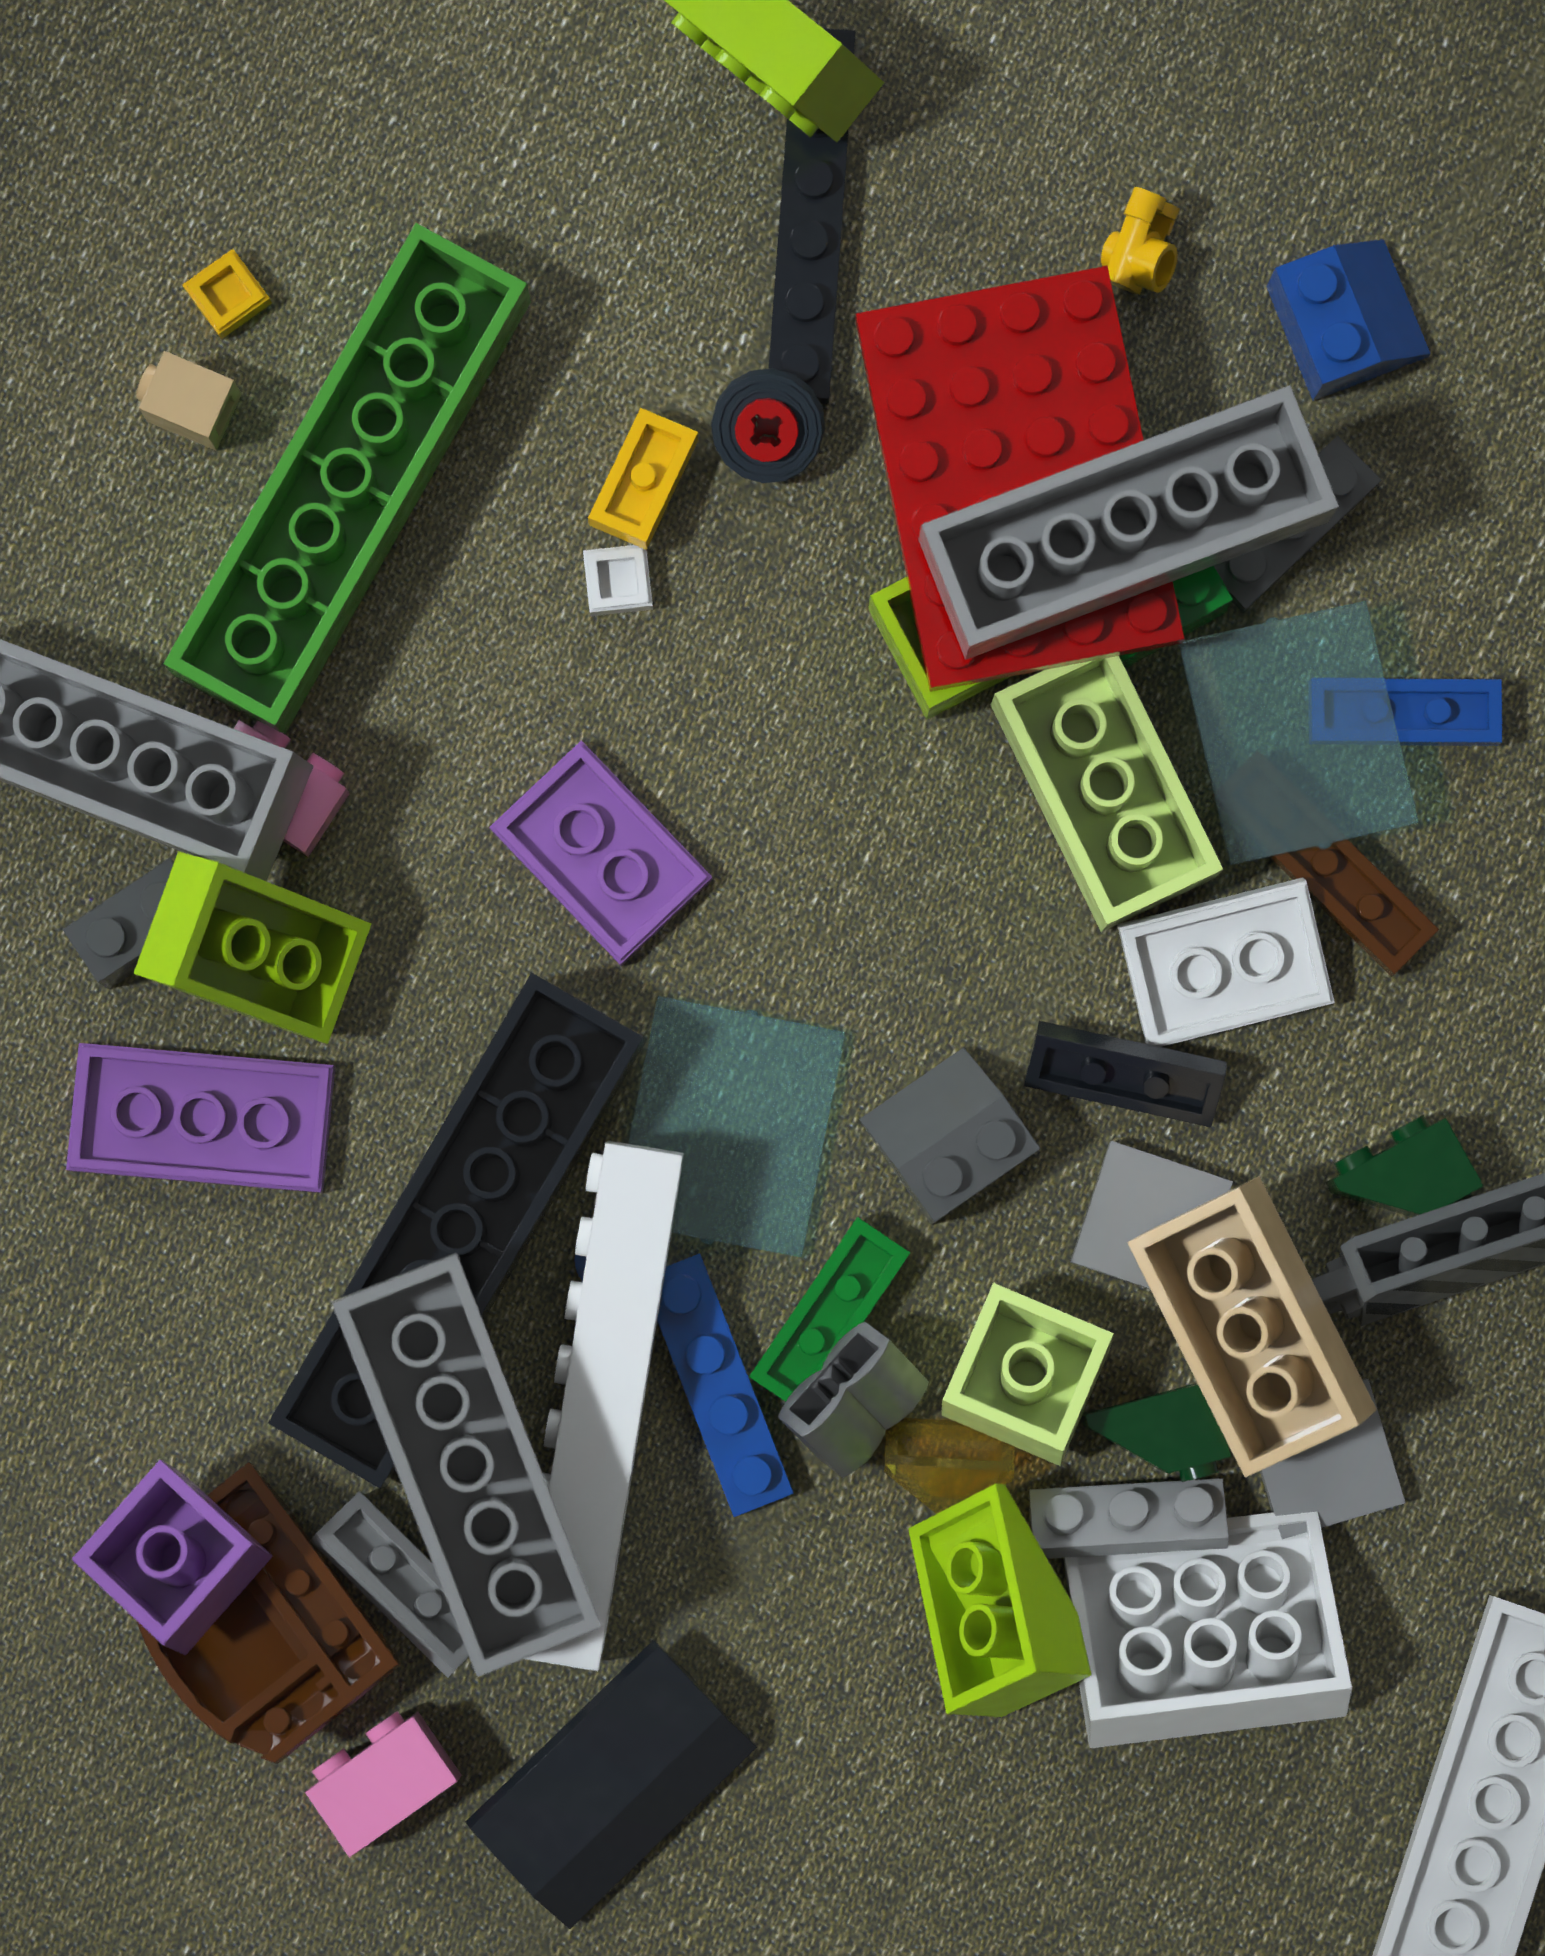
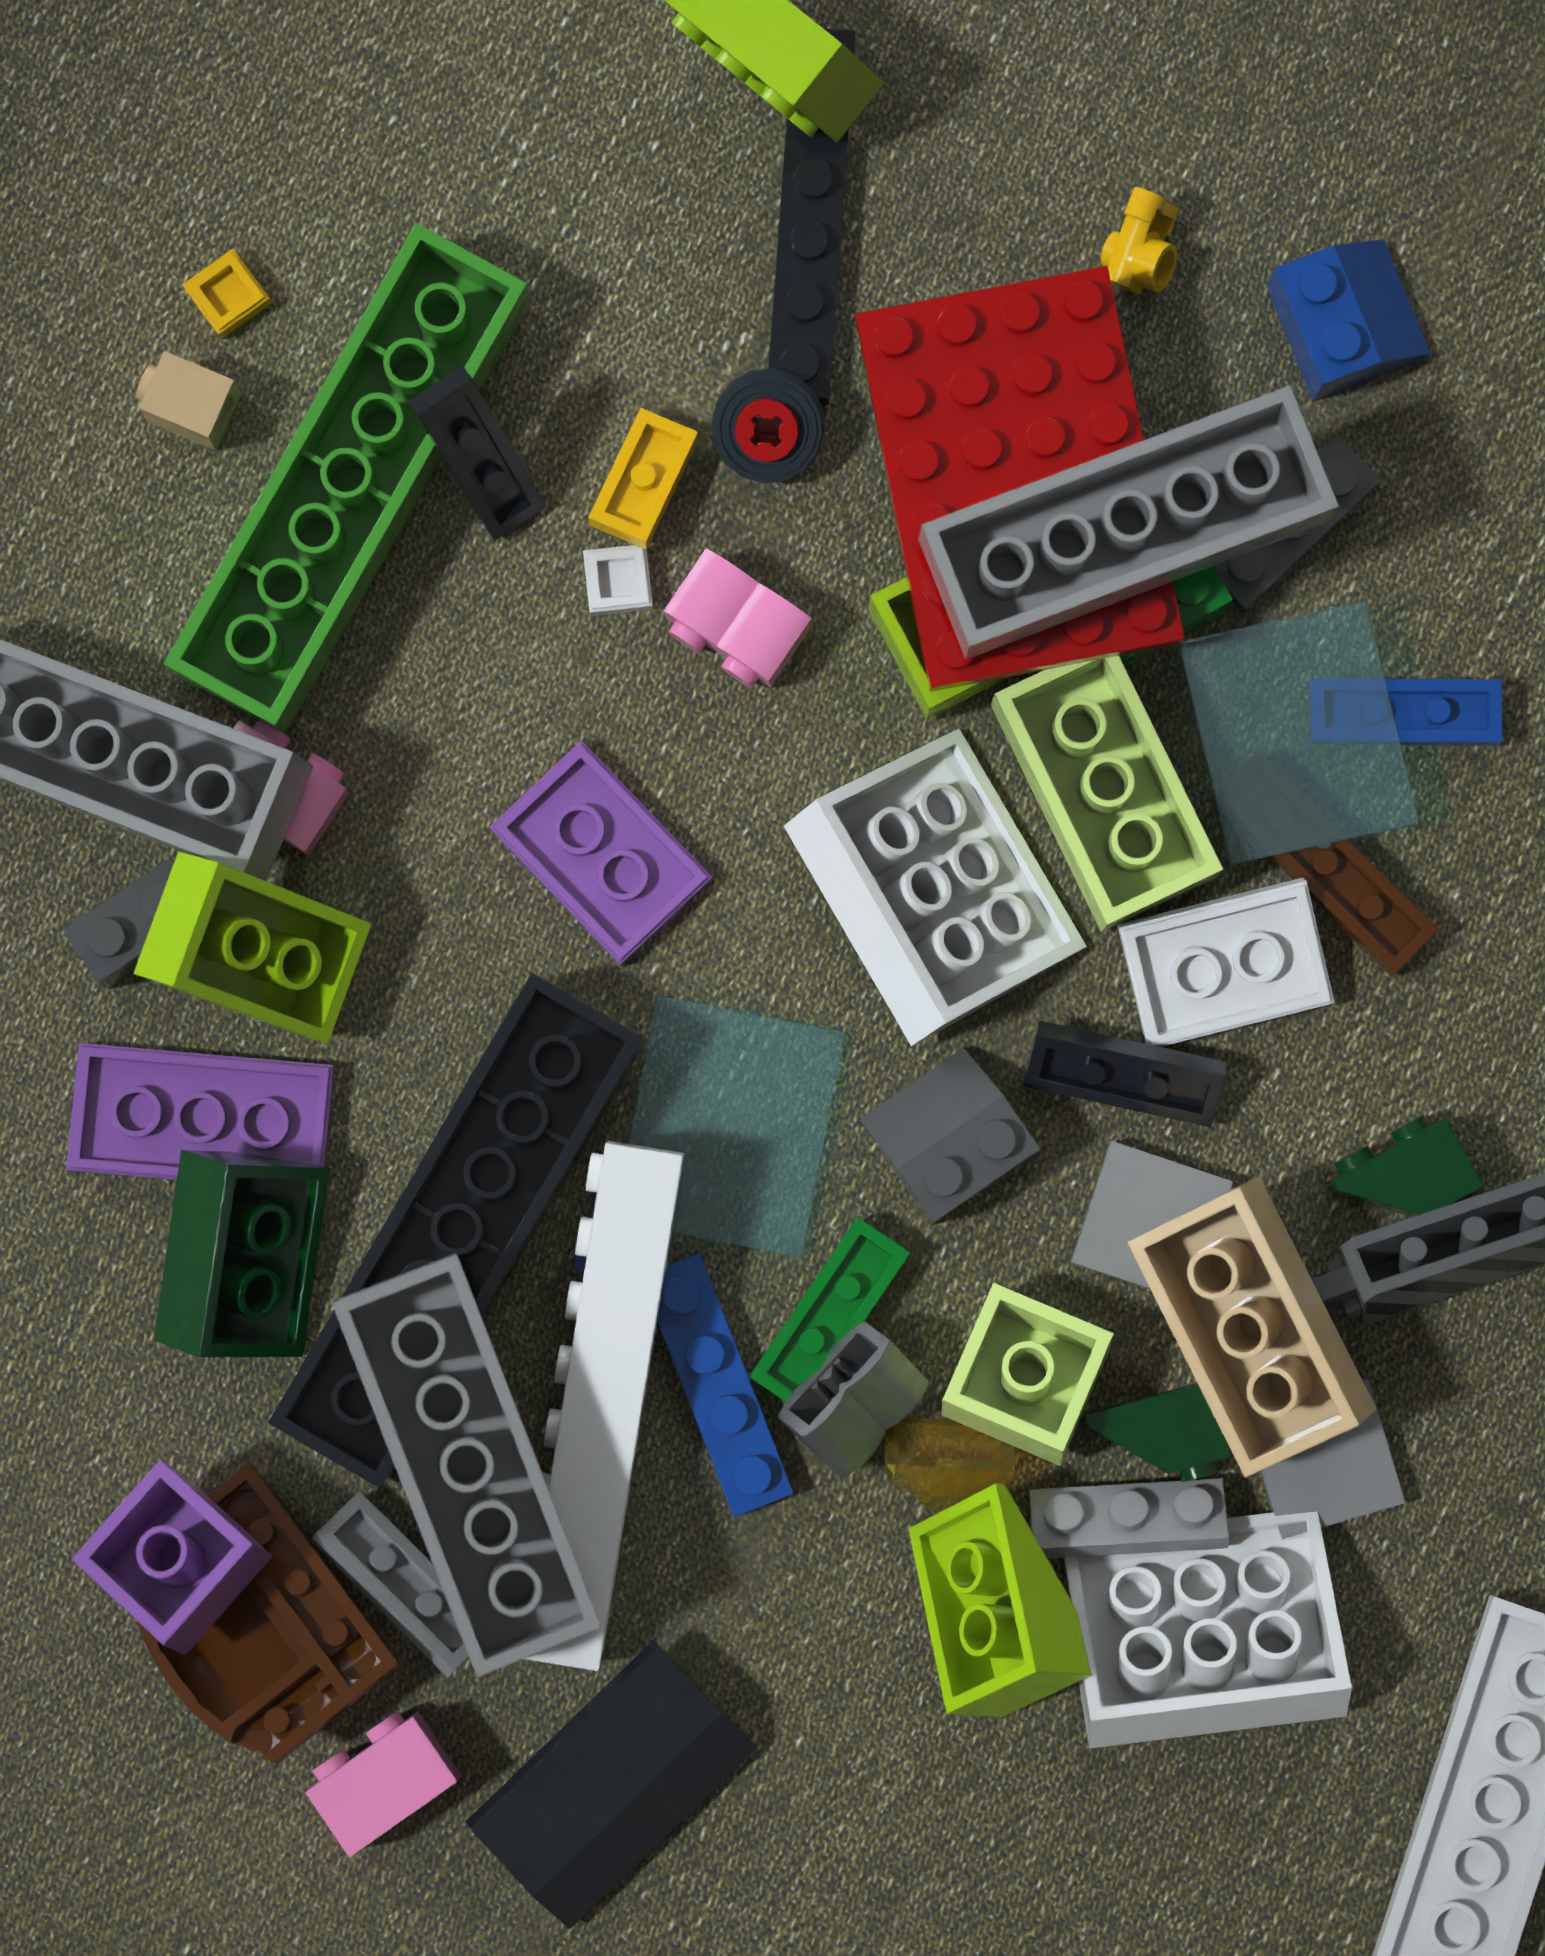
(241, 1255): none -> dark green slope
(477, 452): none -> black plate
(737, 619): none -> bright pink brick
(934, 885): none -> white slope

